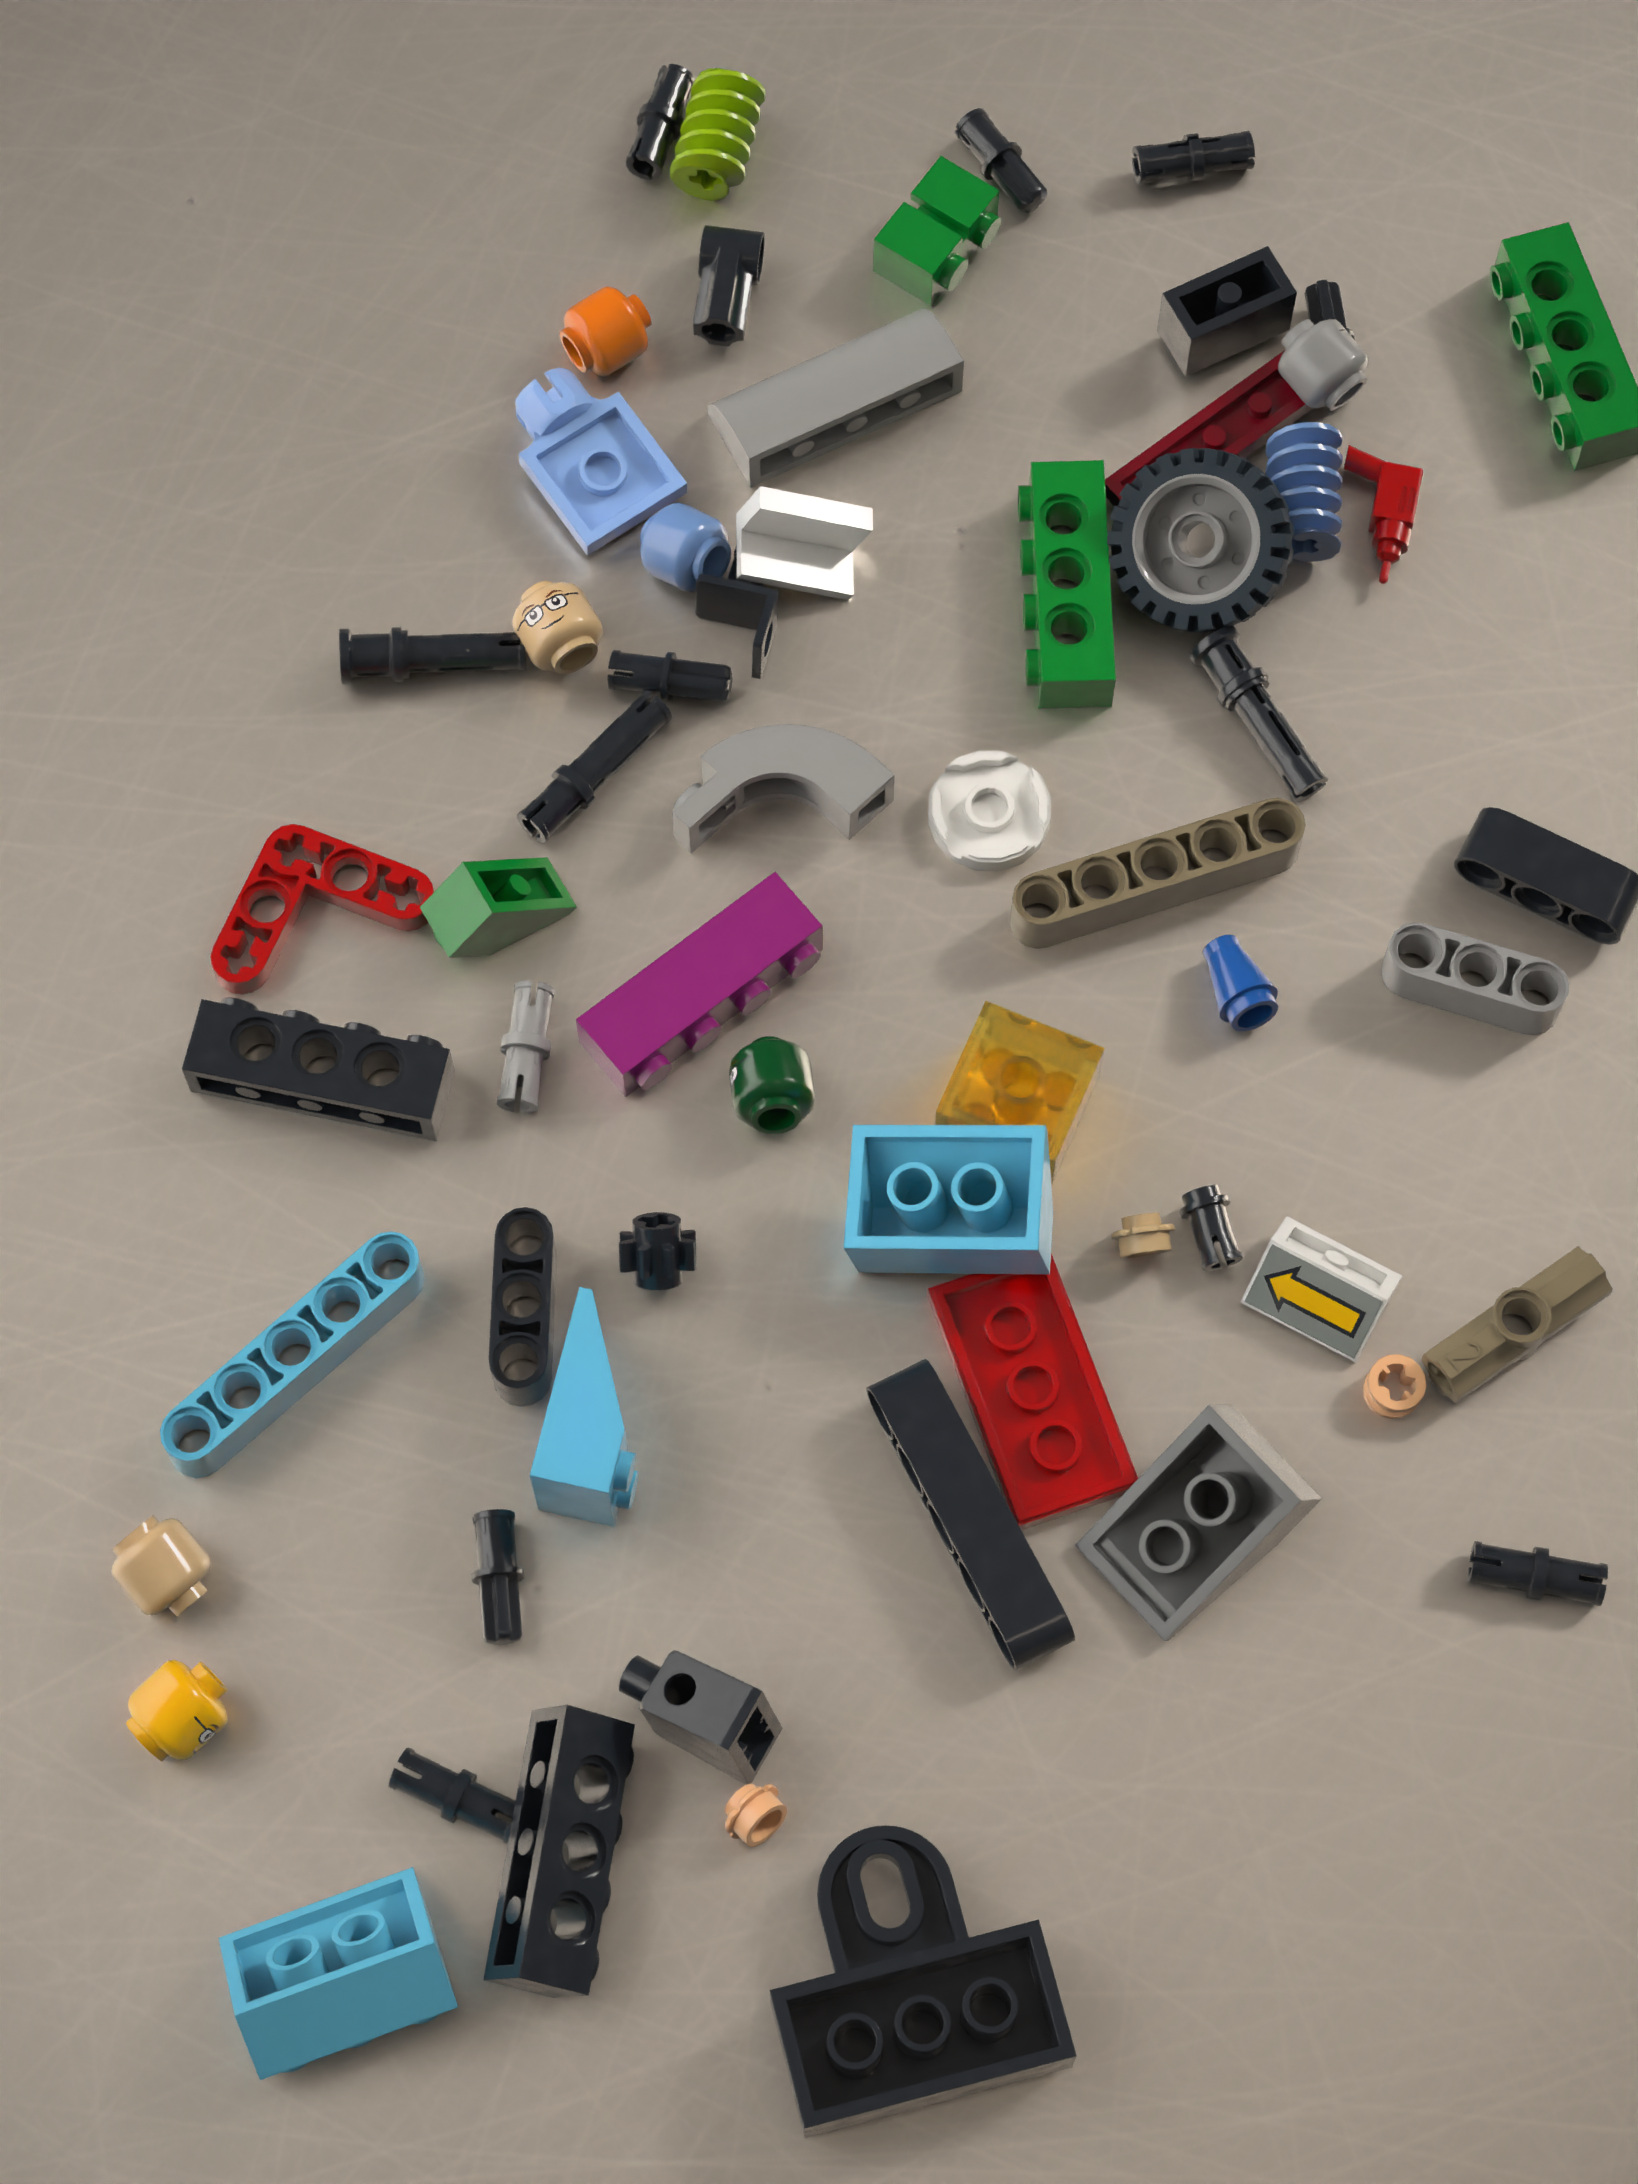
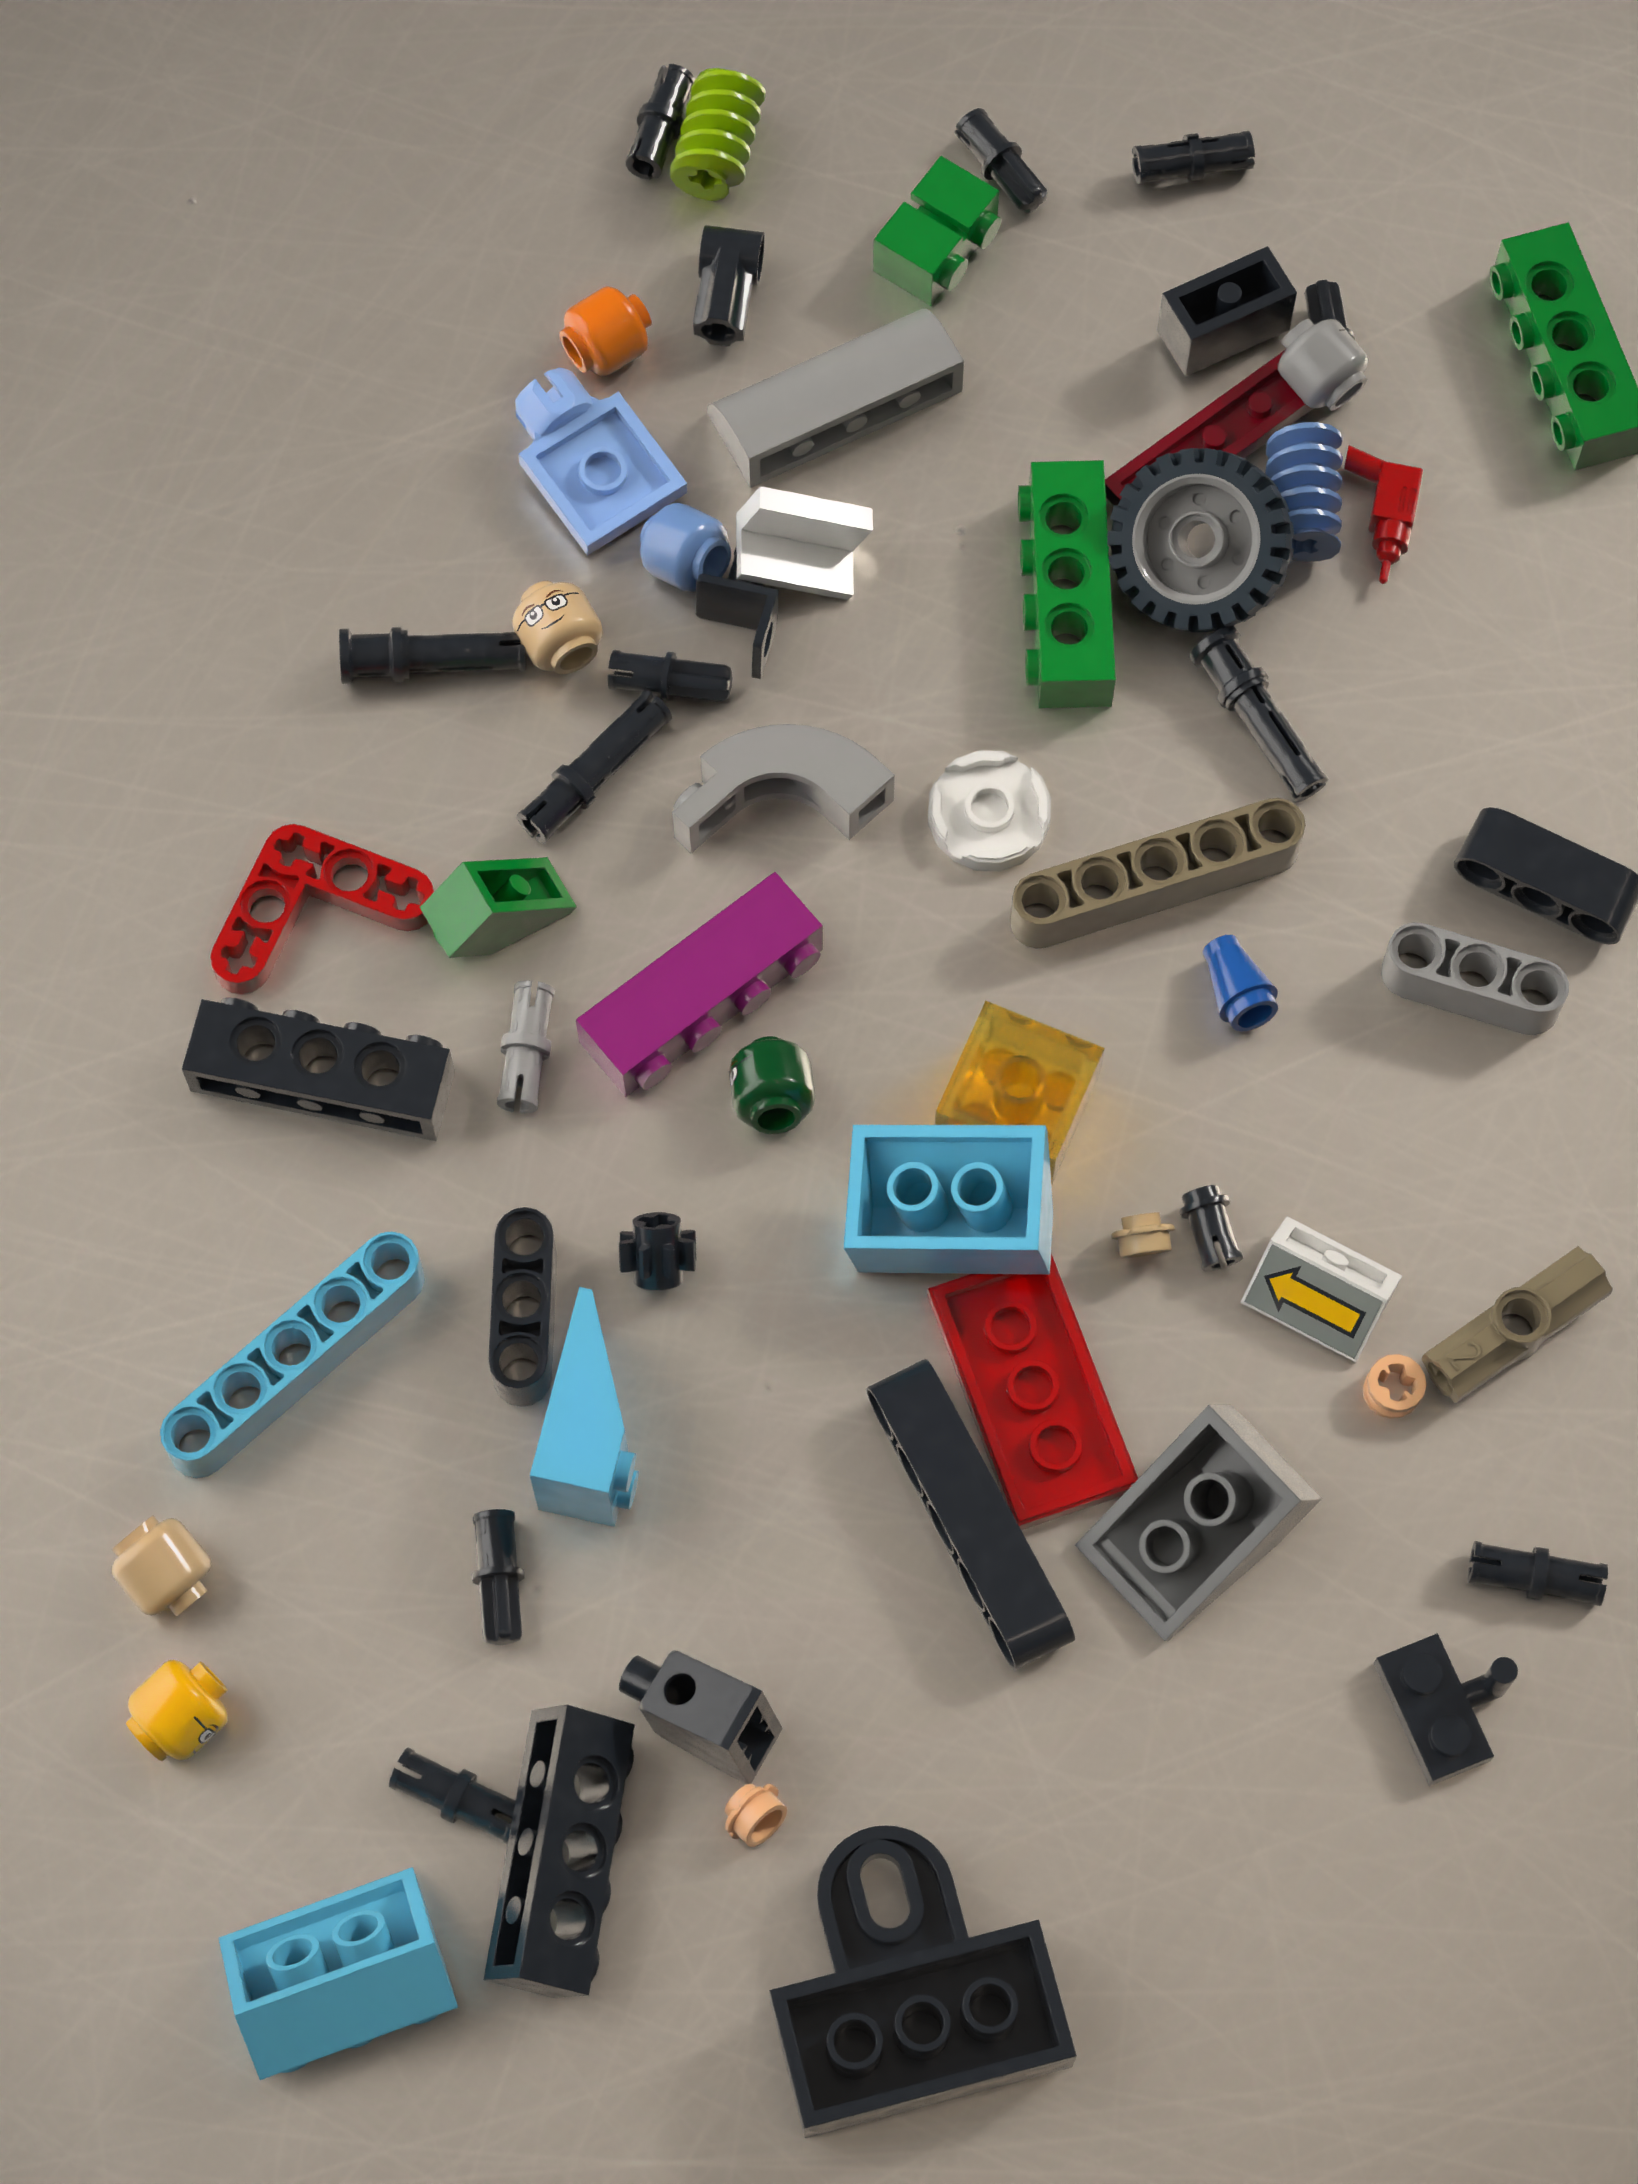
(1438, 1707): none -> black plate

